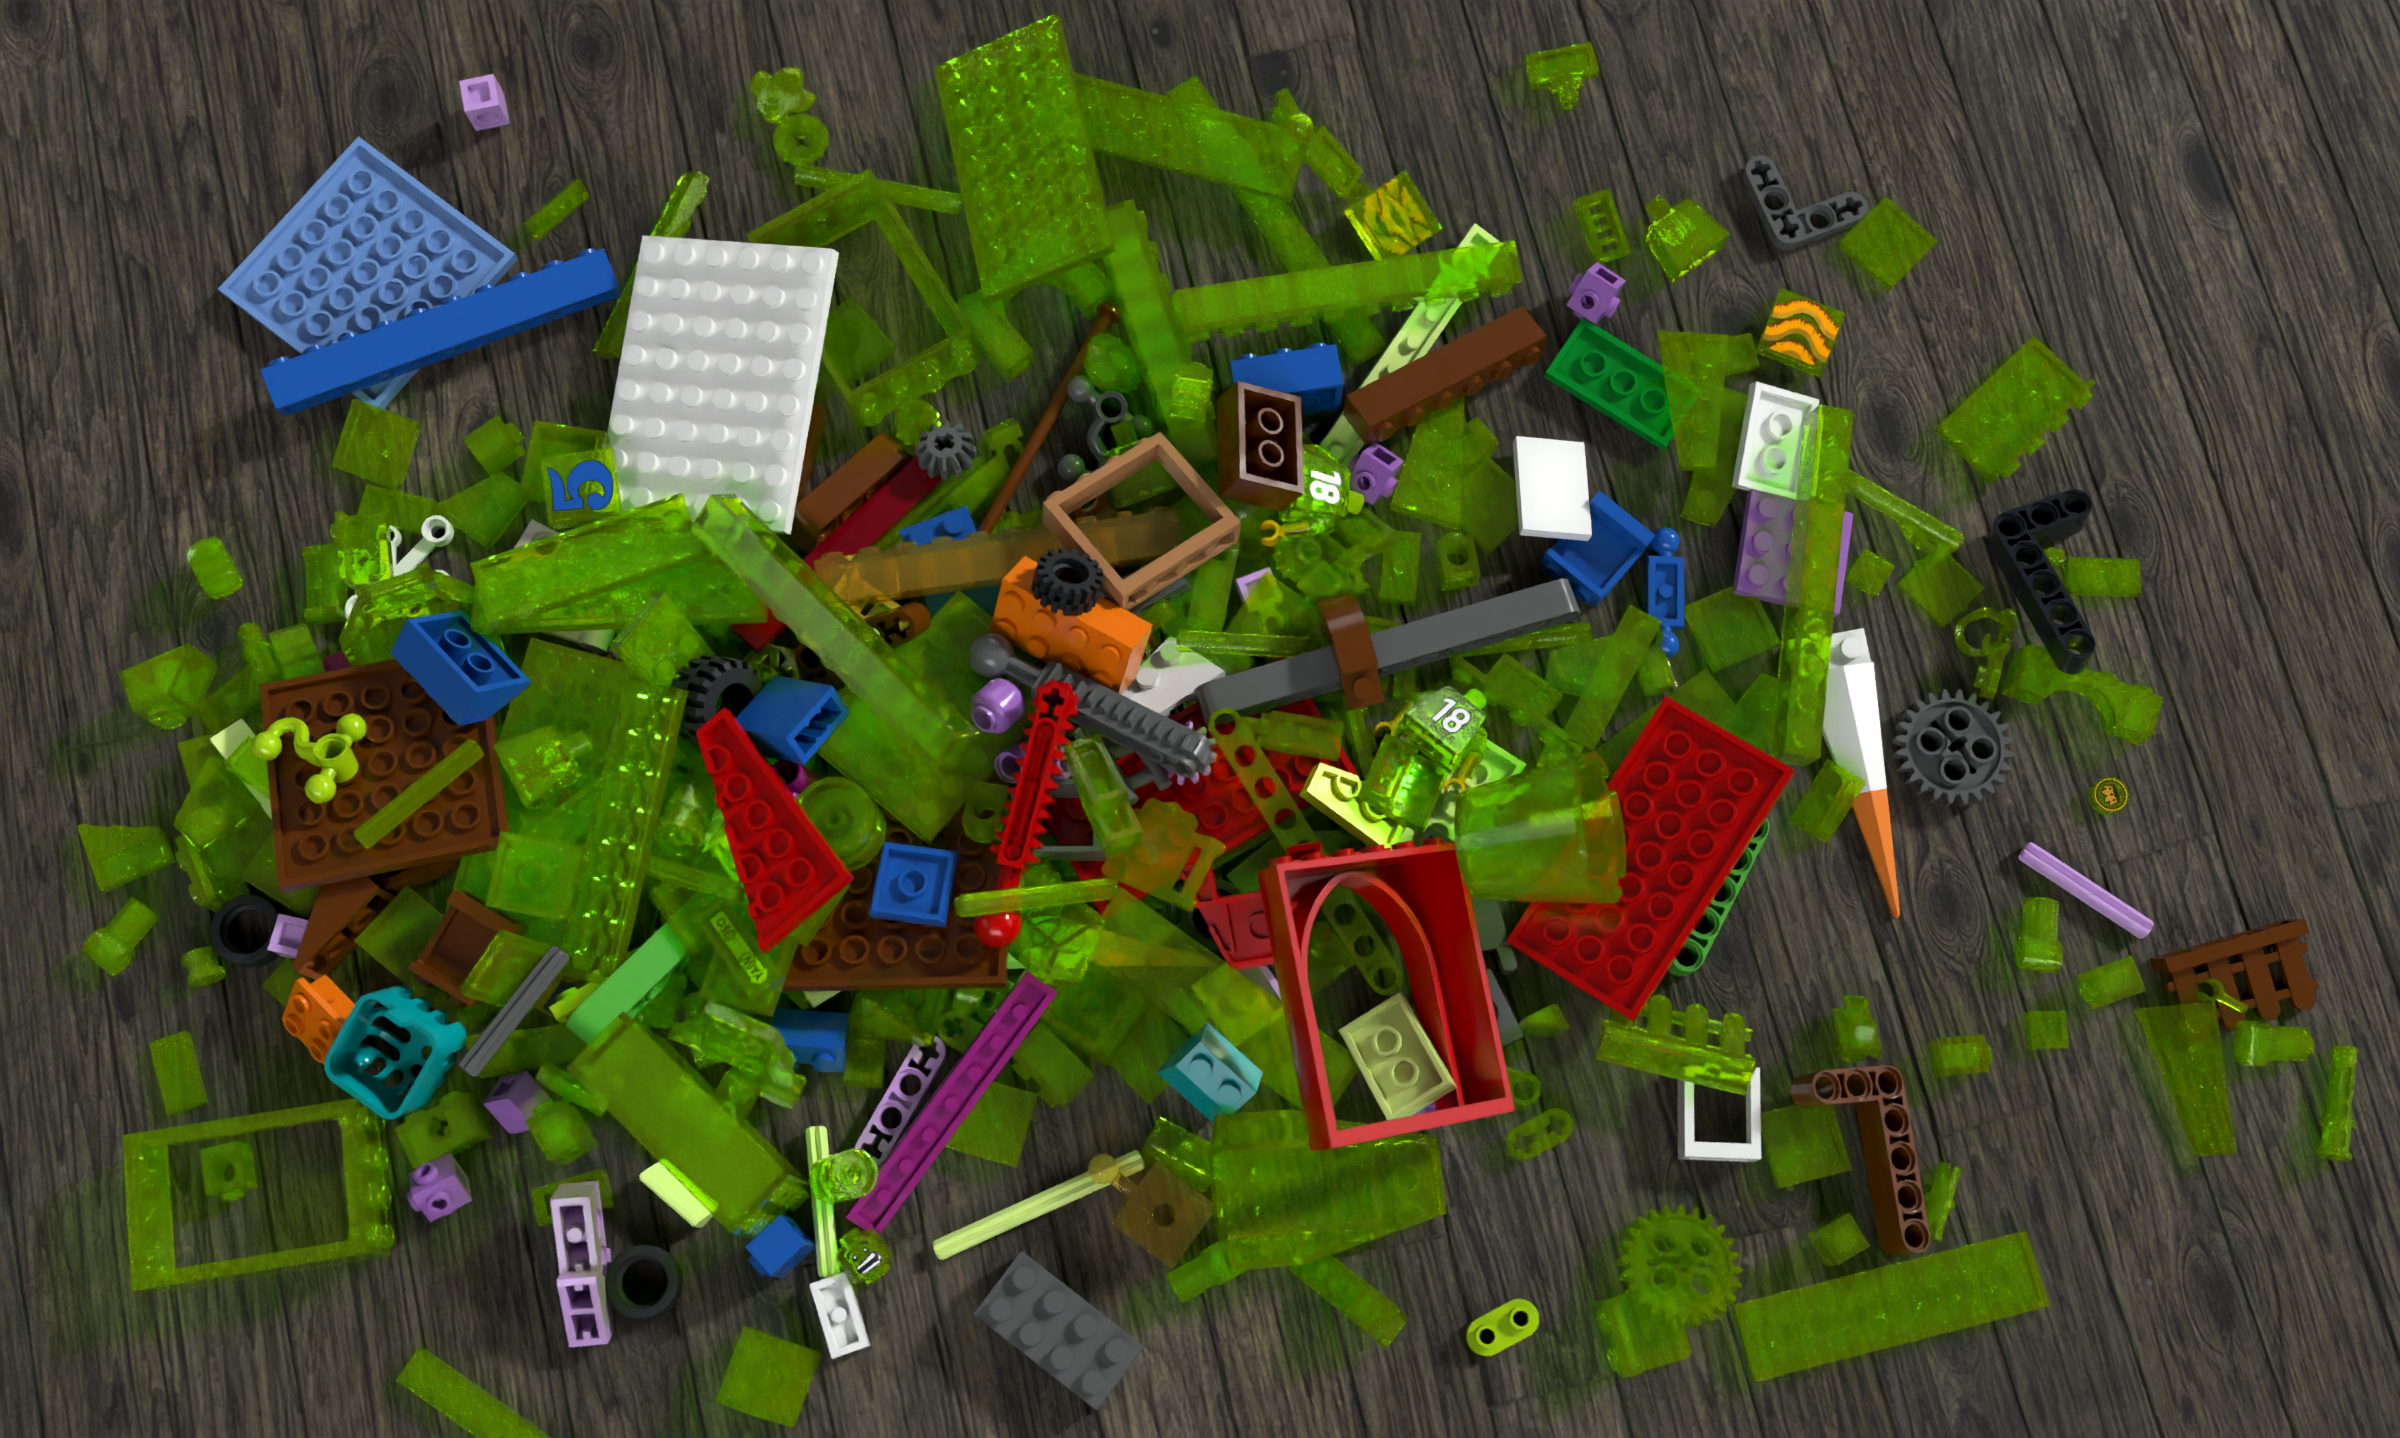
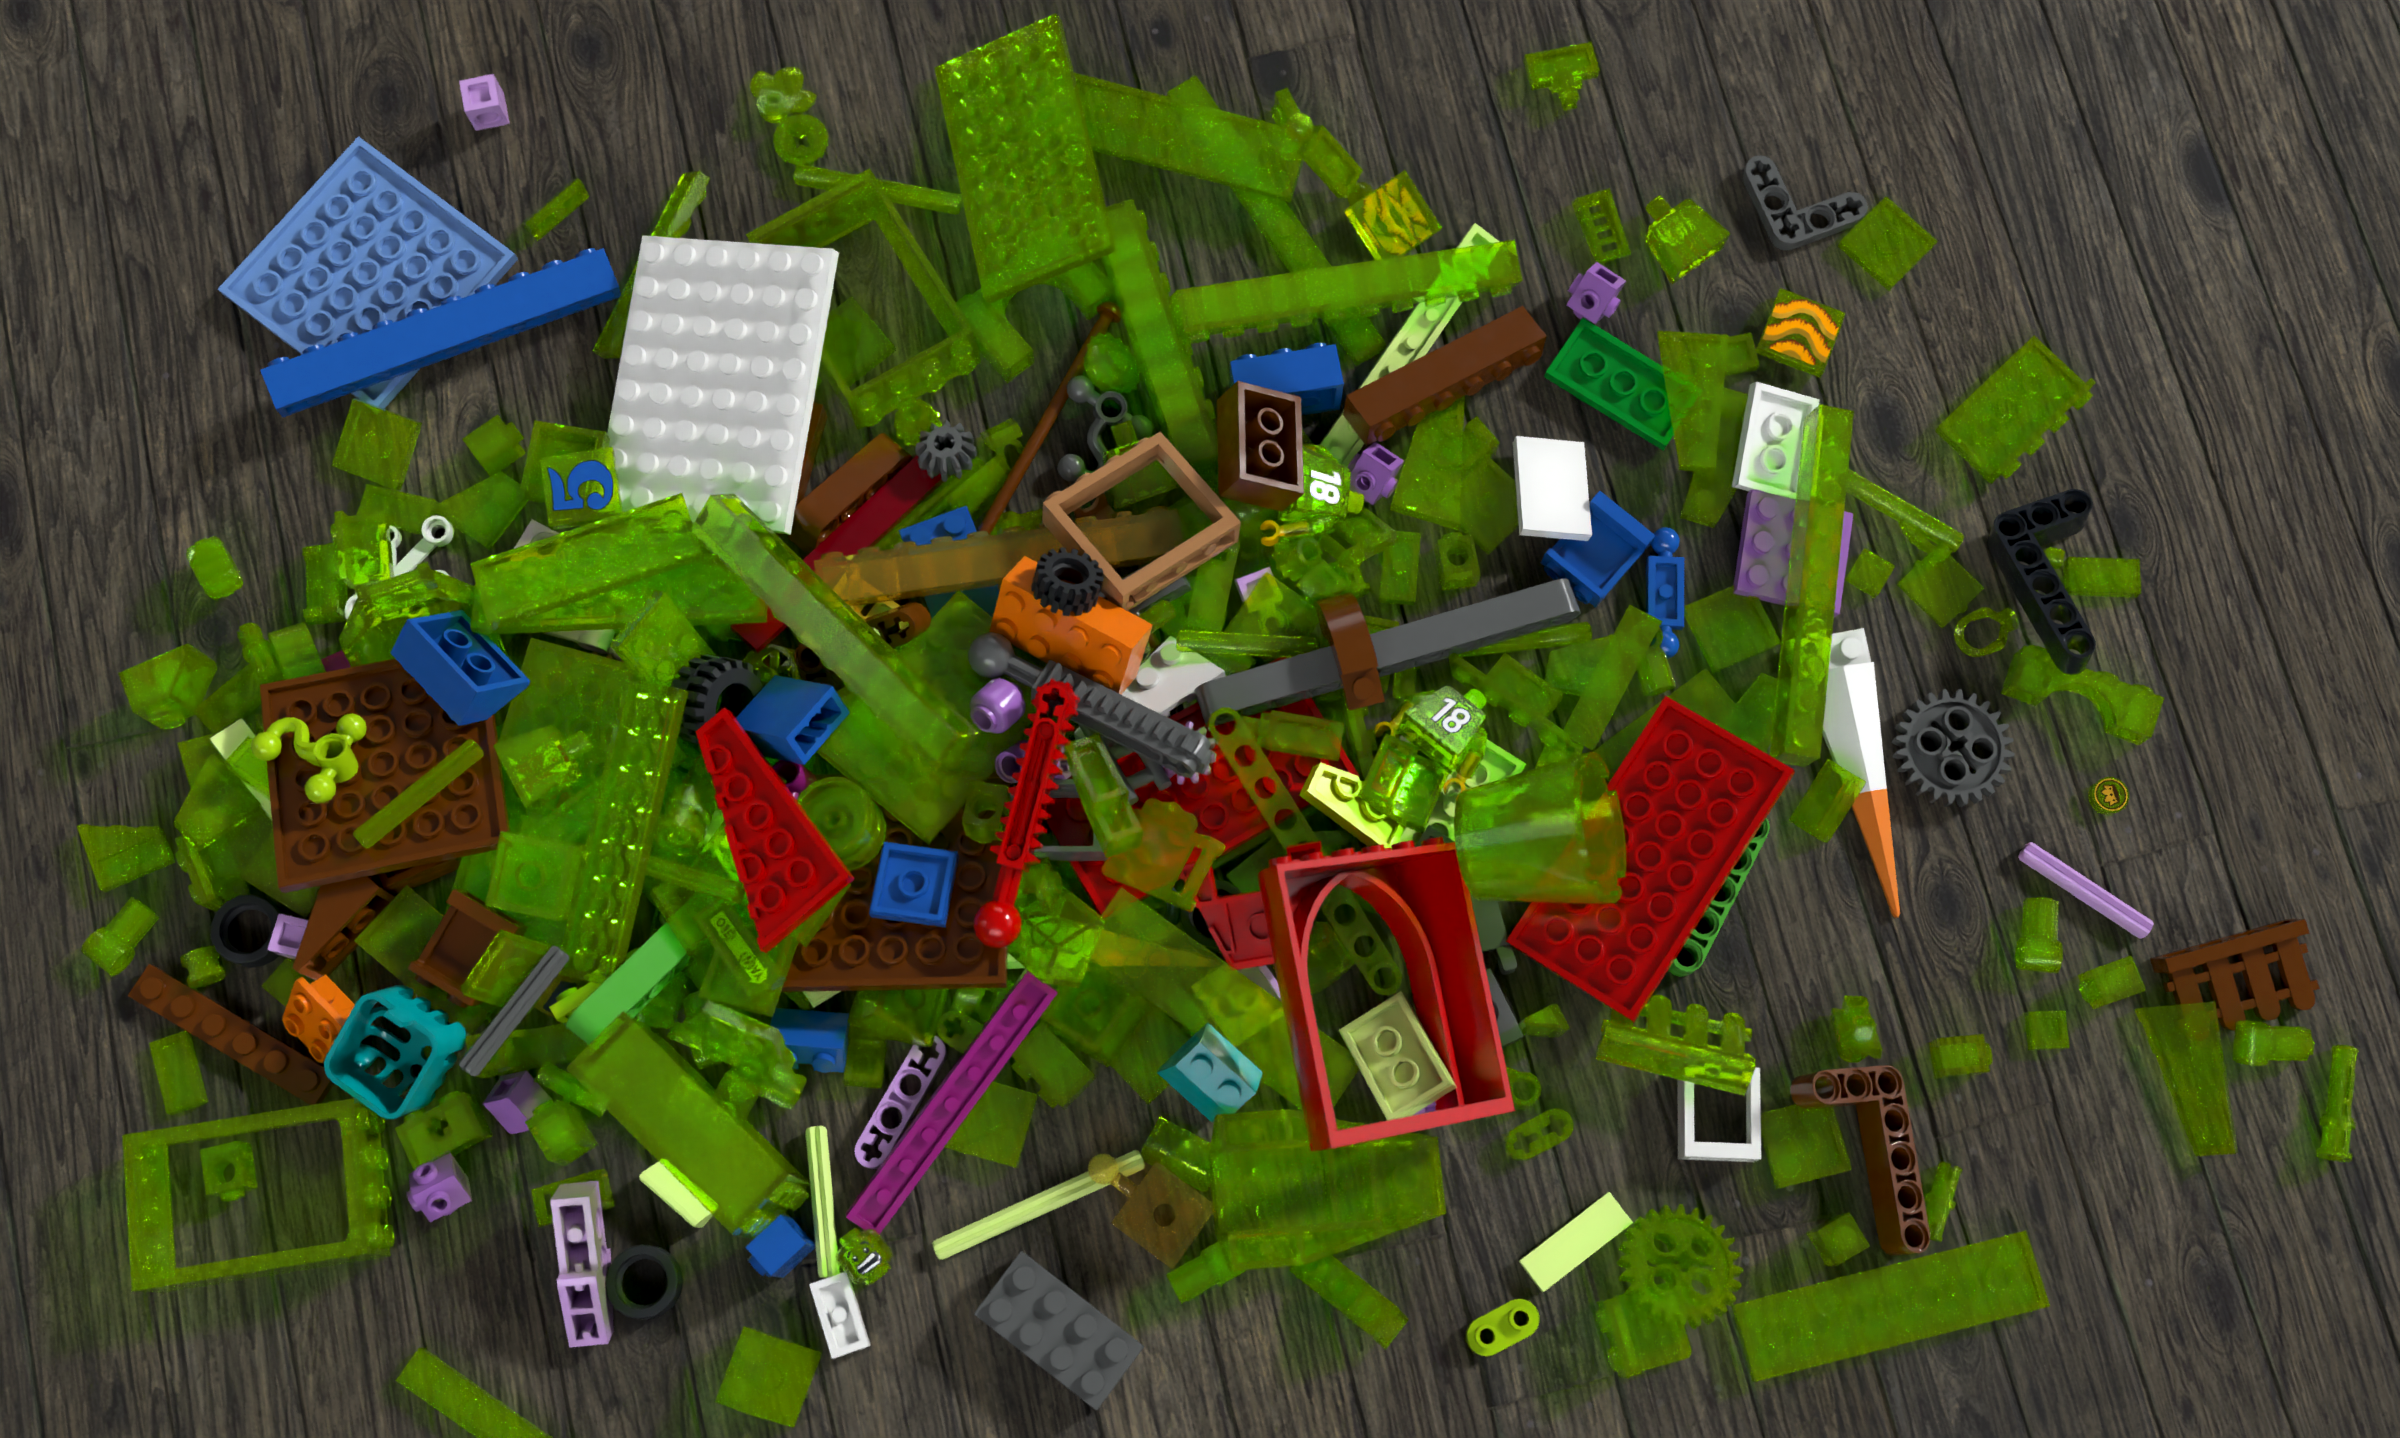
(232, 1035): none -> reddish brown plate
(843, 1176): clear neon green wheel -> none
(1035, 896): clear neon green axle -> none
(1191, 391): clear neon green brick -> none
(1575, 1242): none -> yellowish green tile
(1988, 677): clear neon green plate -> none
(2222, 997): clear neon green hand -> none

